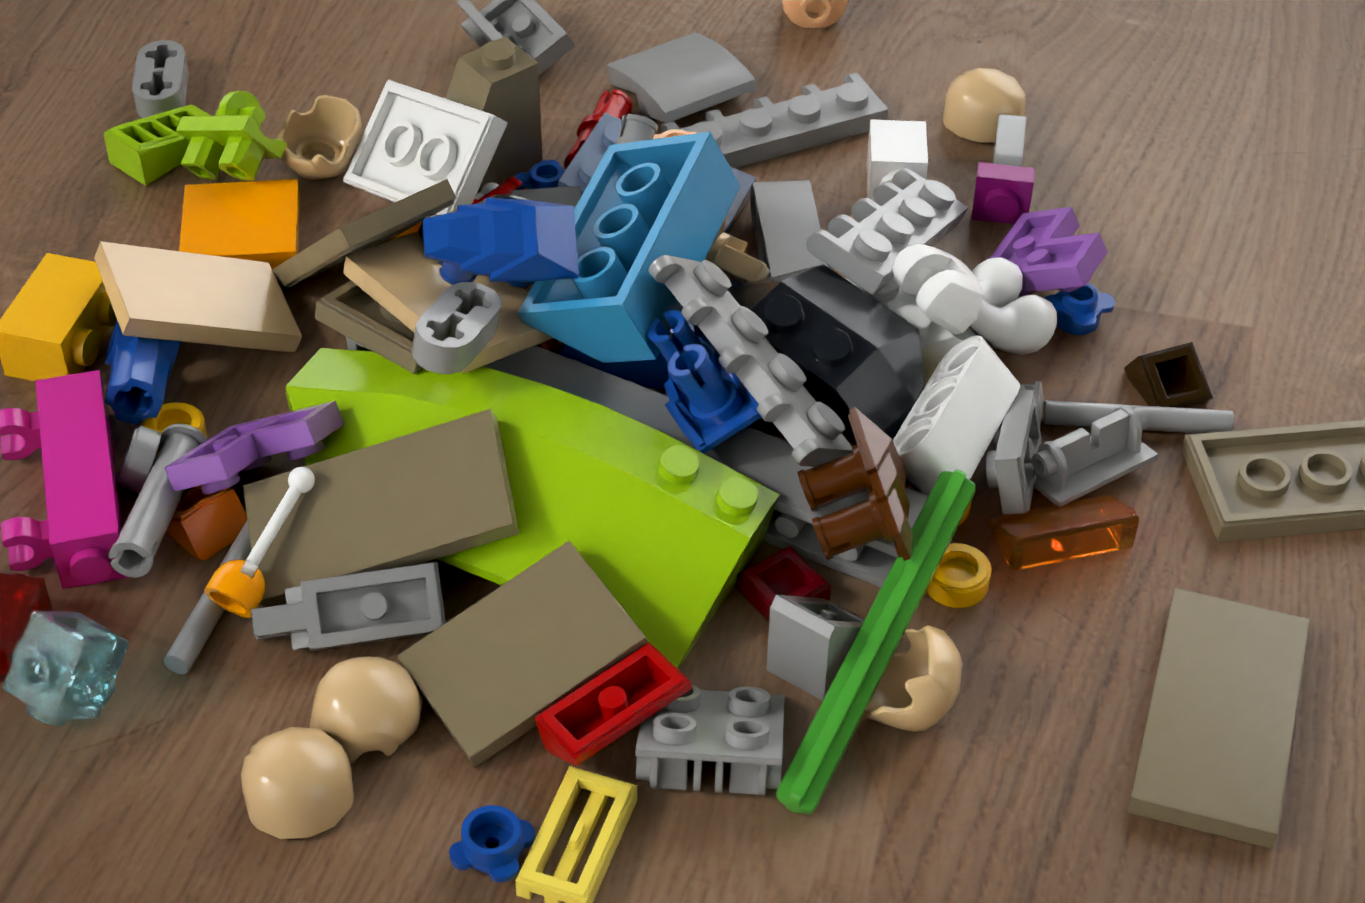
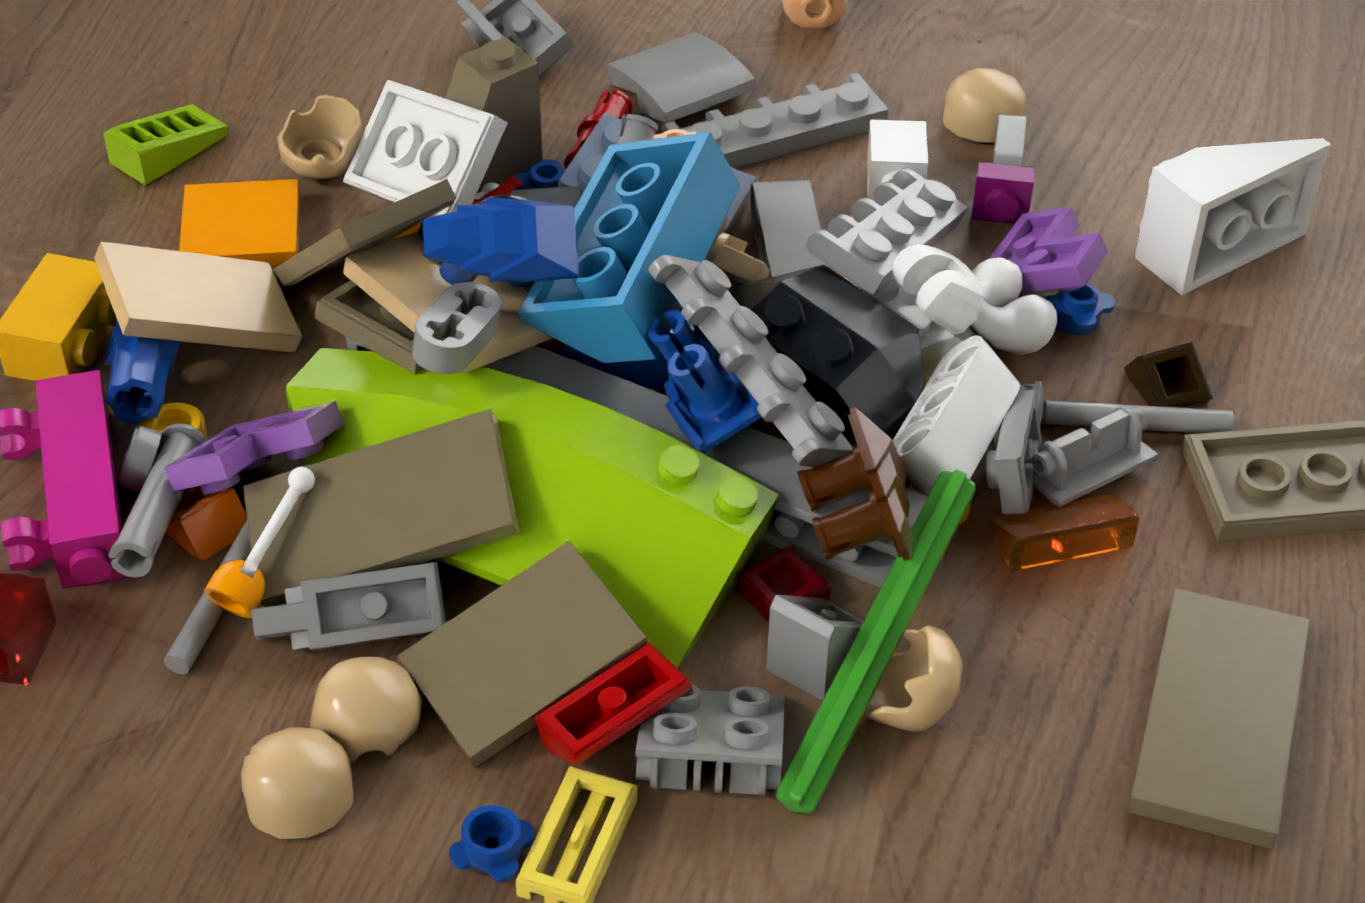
(64, 667): clear light blue brick -> none
(152, 79): light grey beam -> none
(229, 139): lime hips -> none
(960, 577): yellow tile -> none
(1227, 207): none -> white slope

